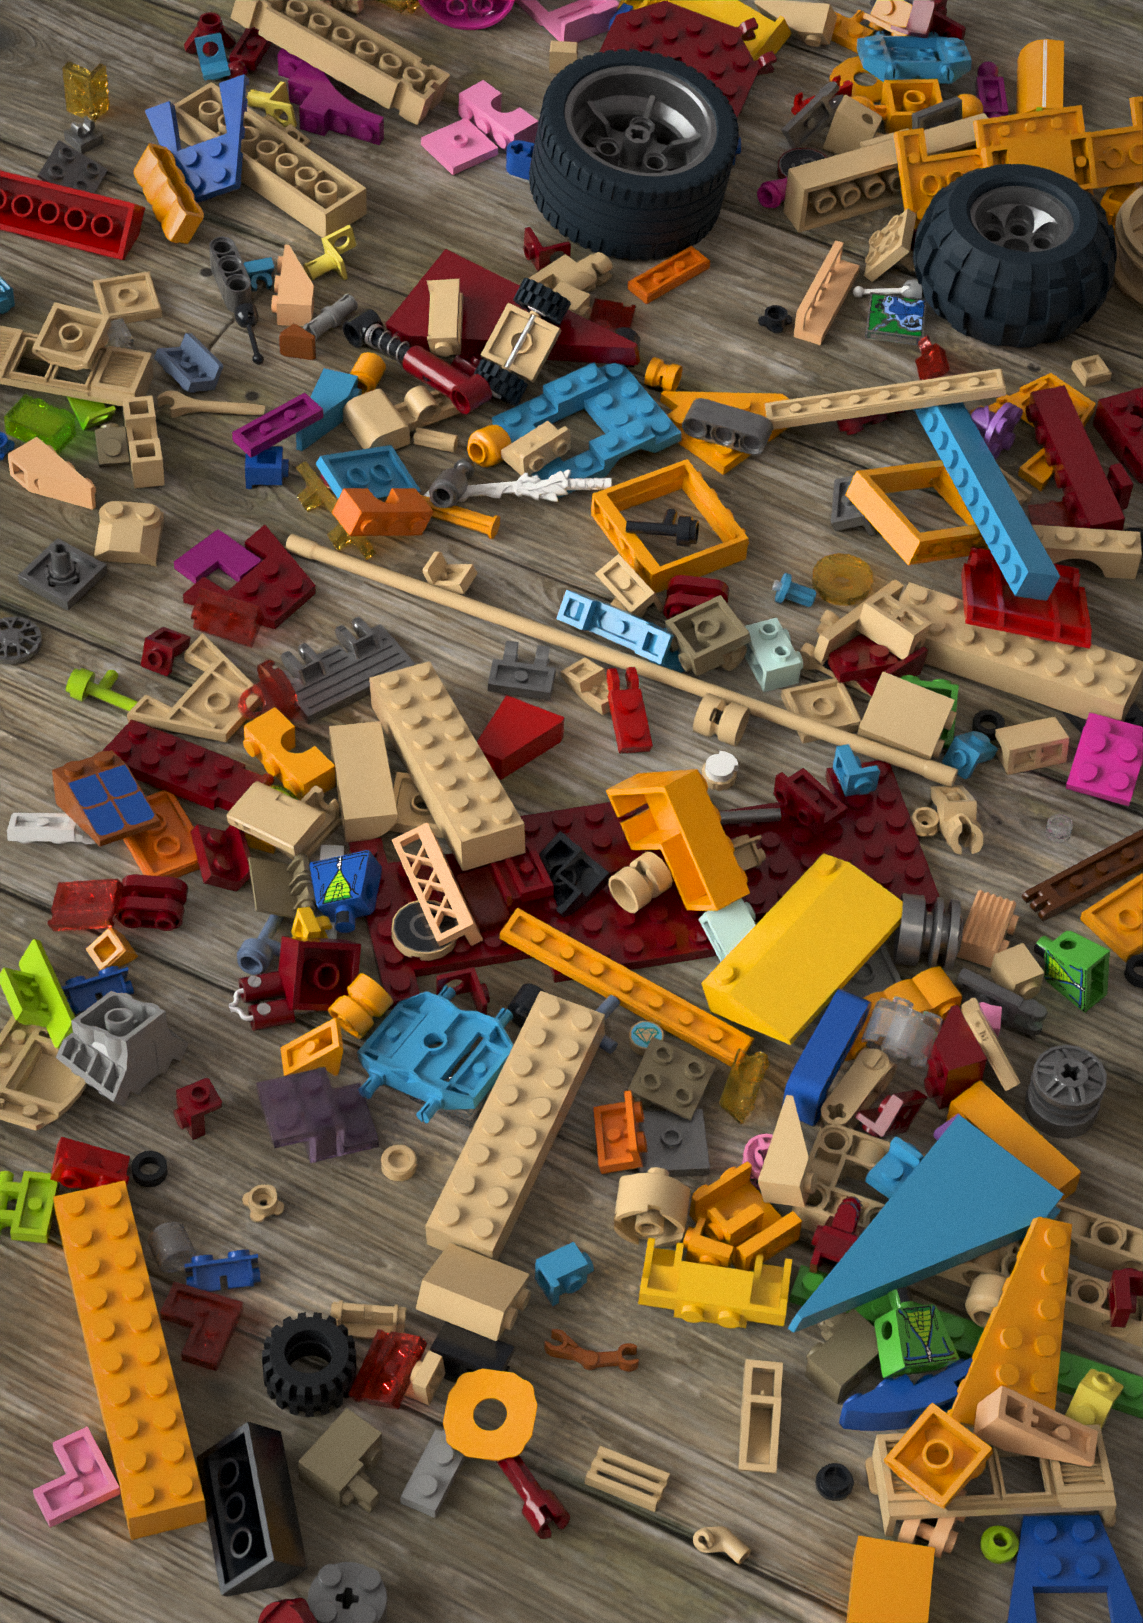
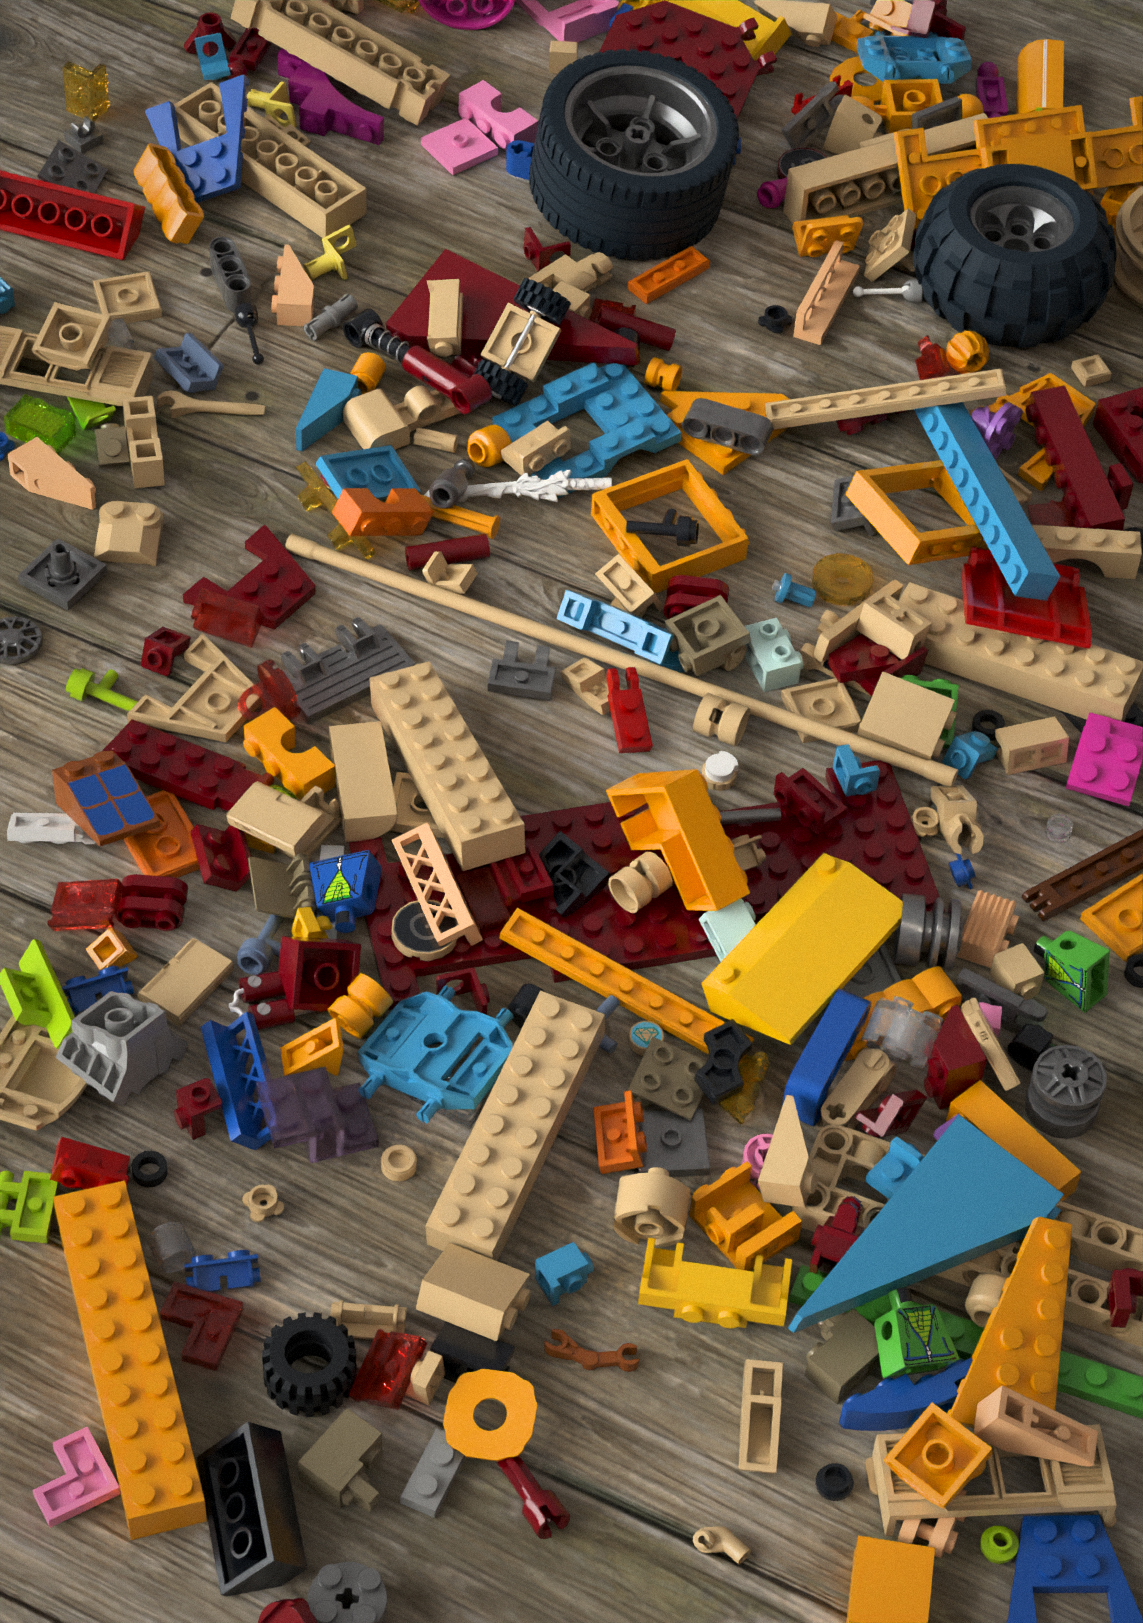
(186, 980): none -> tan piece
(214, 553): magenta tile -> none
(232, 1082): none -> blue fence
(260, 269): dark azure tile -> none
(266, 467): blue brick -> none
(277, 425): magenta plate -> none
(297, 343): dark orange slope -> none
(453, 550): none -> dark red piece
(519, 735): red slope -> none
(629, 1472): tan tile -> none
(649, 332): none -> dark red piece
(706, 1250): light orange bracket -> none
(720, 1074): none -> black tile
(818, 235): none -> light orange bracket
(895, 318): tile -> none
(962, 871): none -> blue plate
(967, 352): none -> light orange piece
(1029, 1044): none -> black plate
(1094, 1398): light yellow bracket -> none

